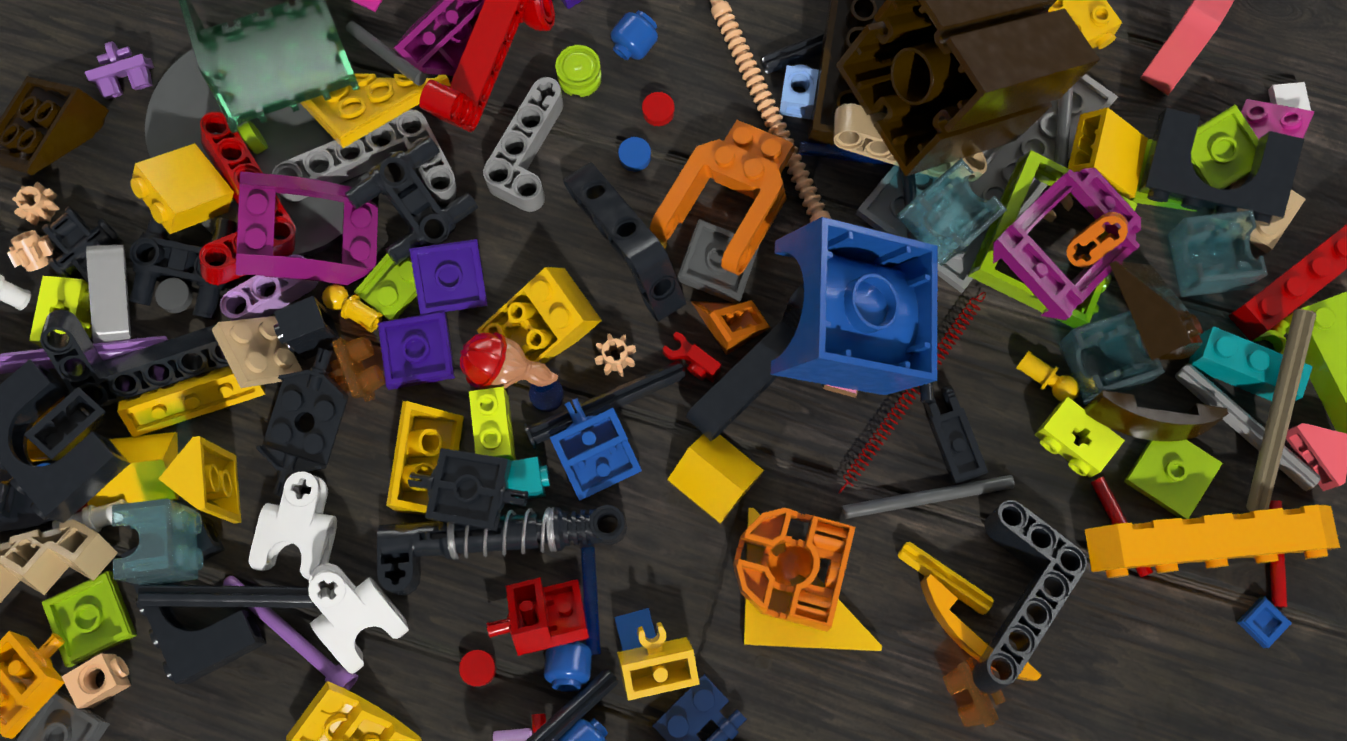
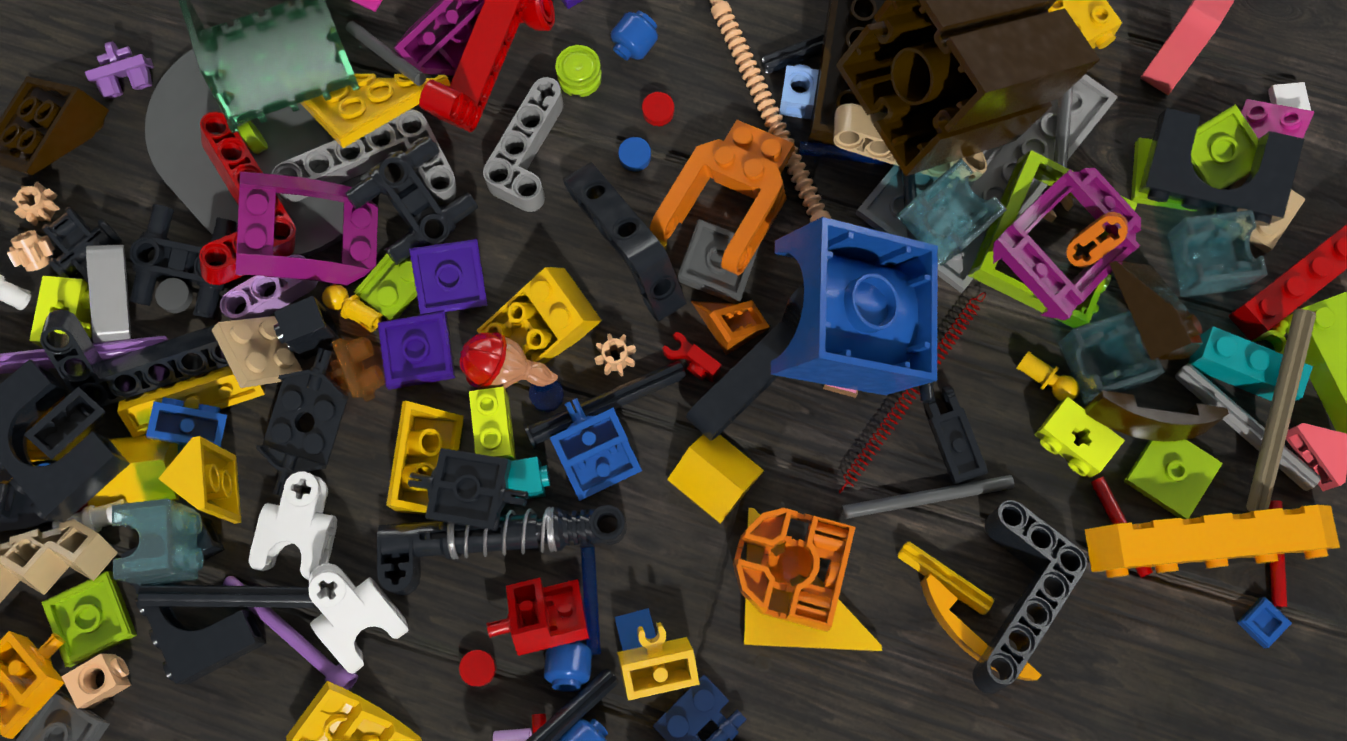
(179, 424): none -> blue brick
(181, 188): yellow brick -> none
(981, 708): clear orange hips -> none
(1111, 147): yellow brick -> none

